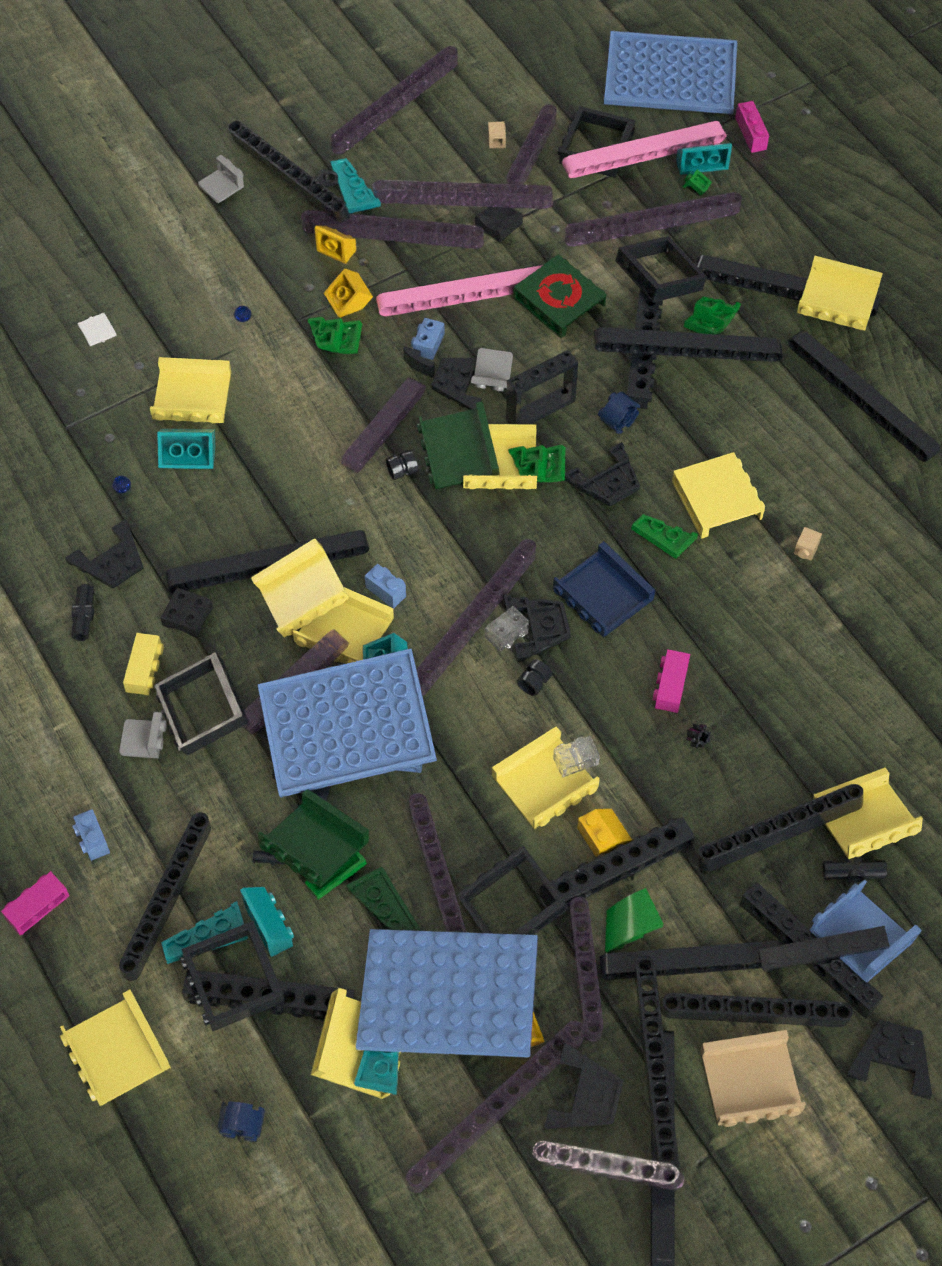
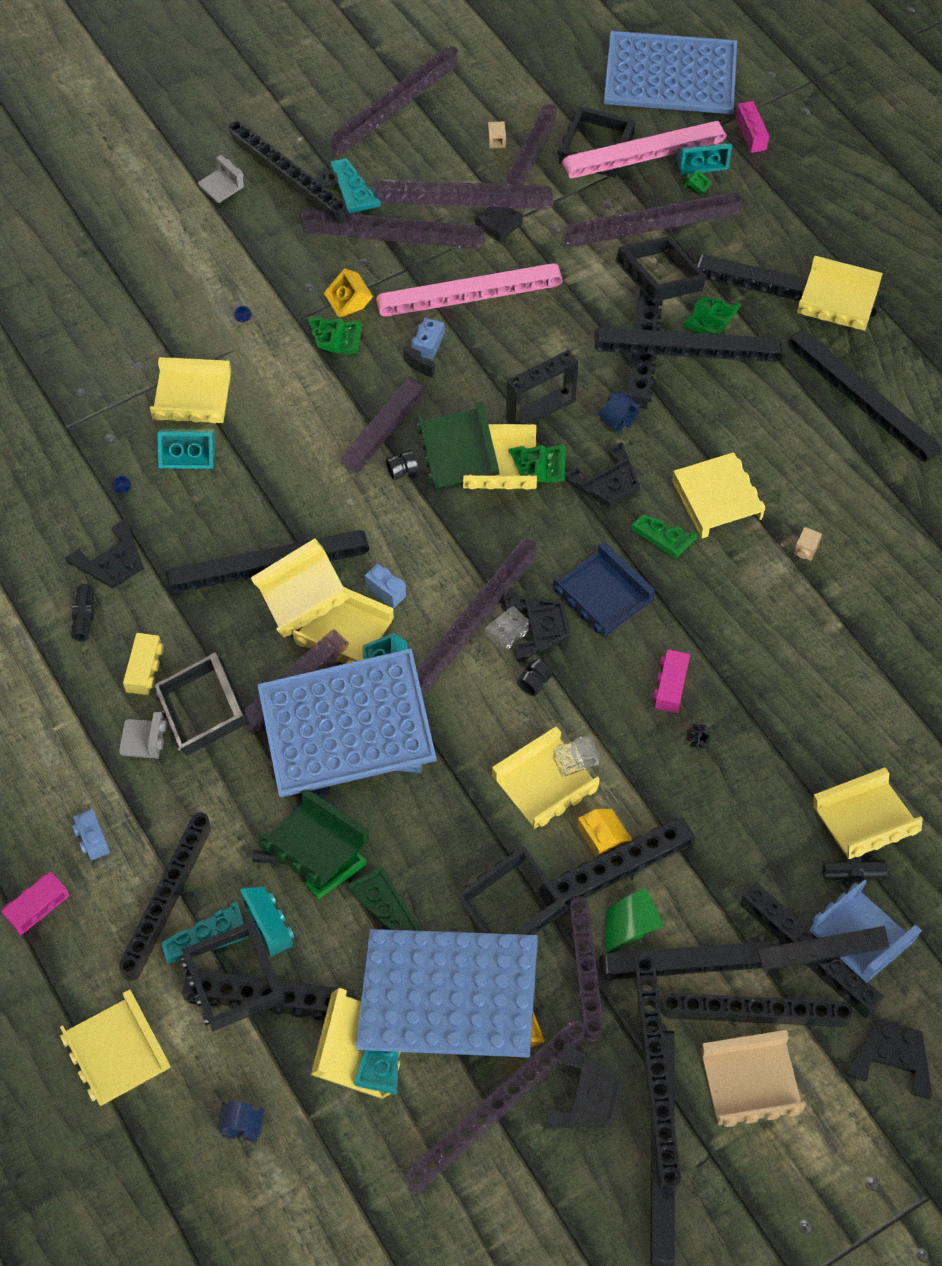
(97, 329): white piece -> none
(186, 612): black brick -> none
(334, 243): yellow slope -> none
(435, 867): clear purple beam -> none
(454, 379): black wing -> none
(492, 369): light grey bracket -> none
(558, 294): dark green panel -> none
(617, 1167): beam -> none
(781, 827): black beam -> none

